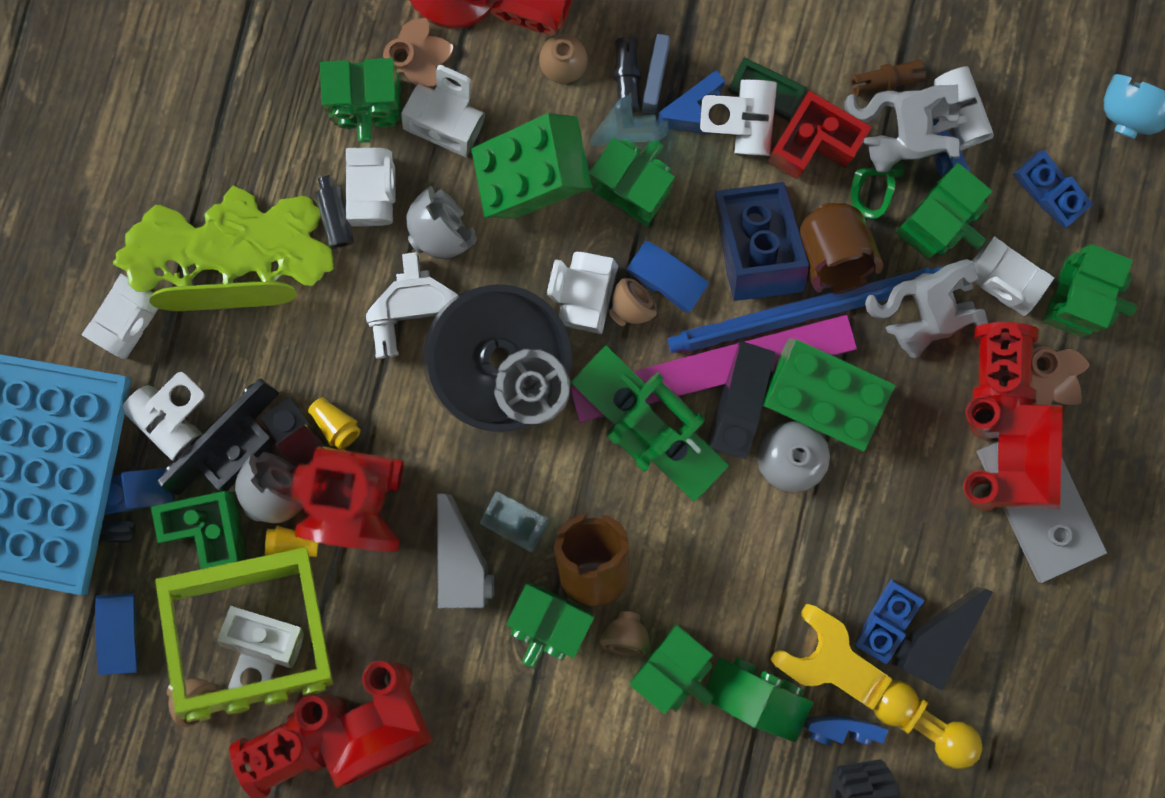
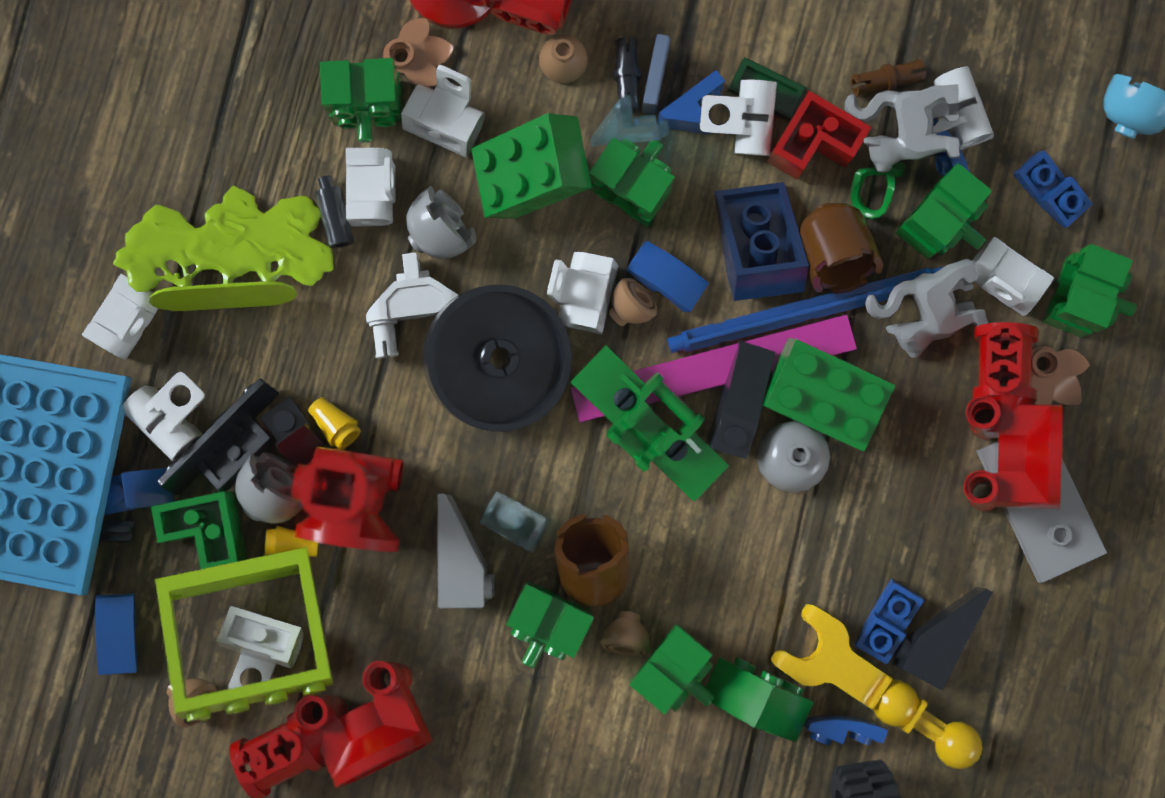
(519, 394): light grey cylinder -> none

